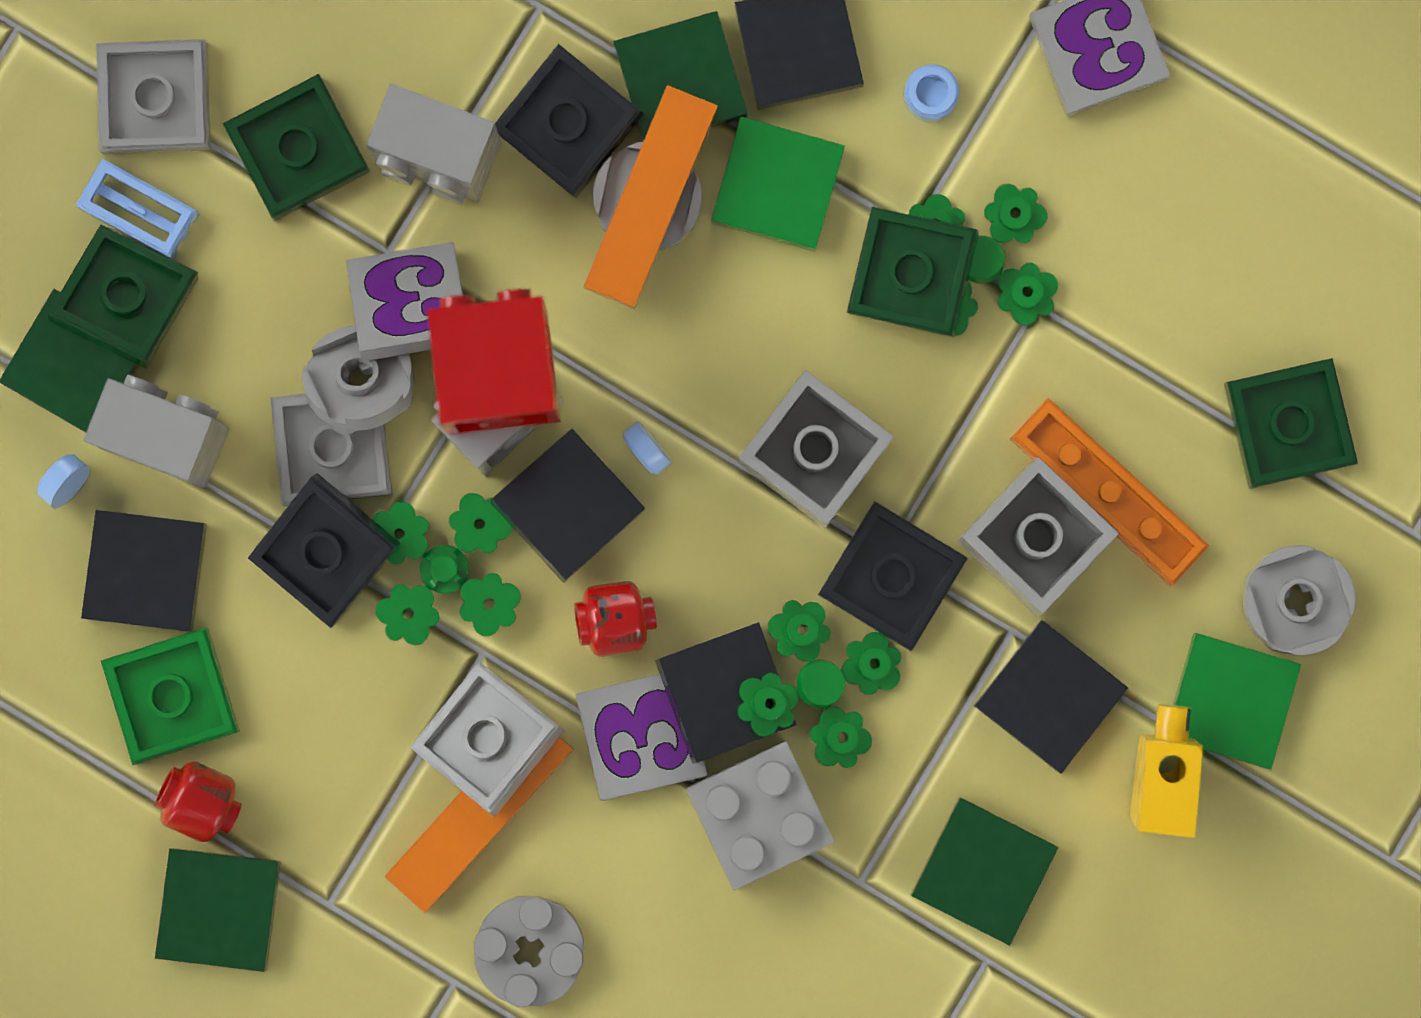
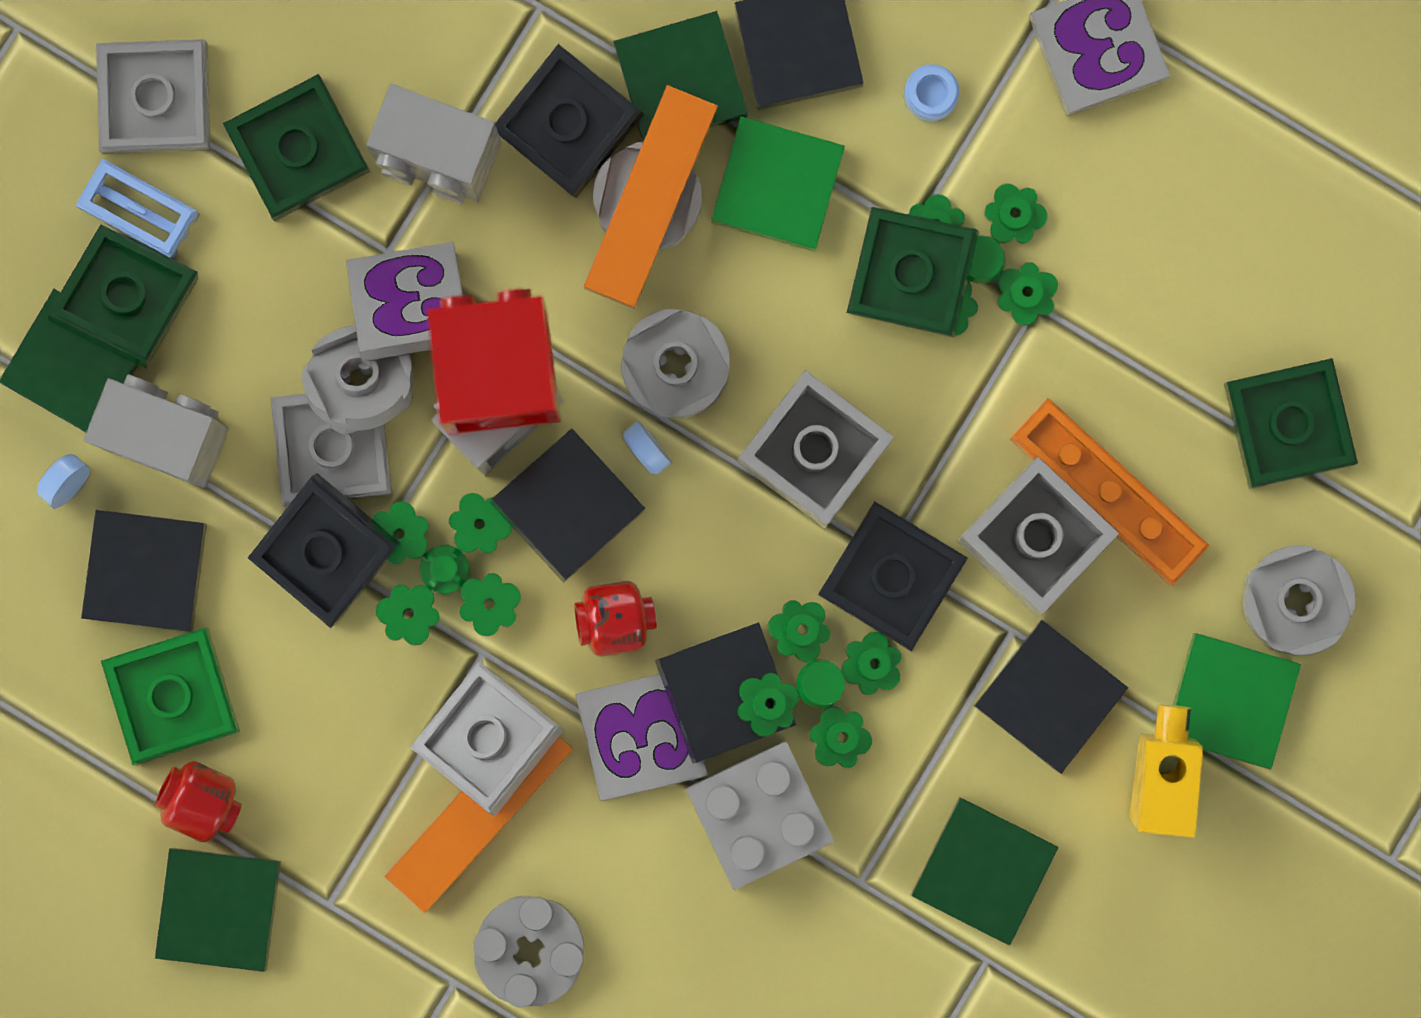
(684, 334): none -> light grey plate

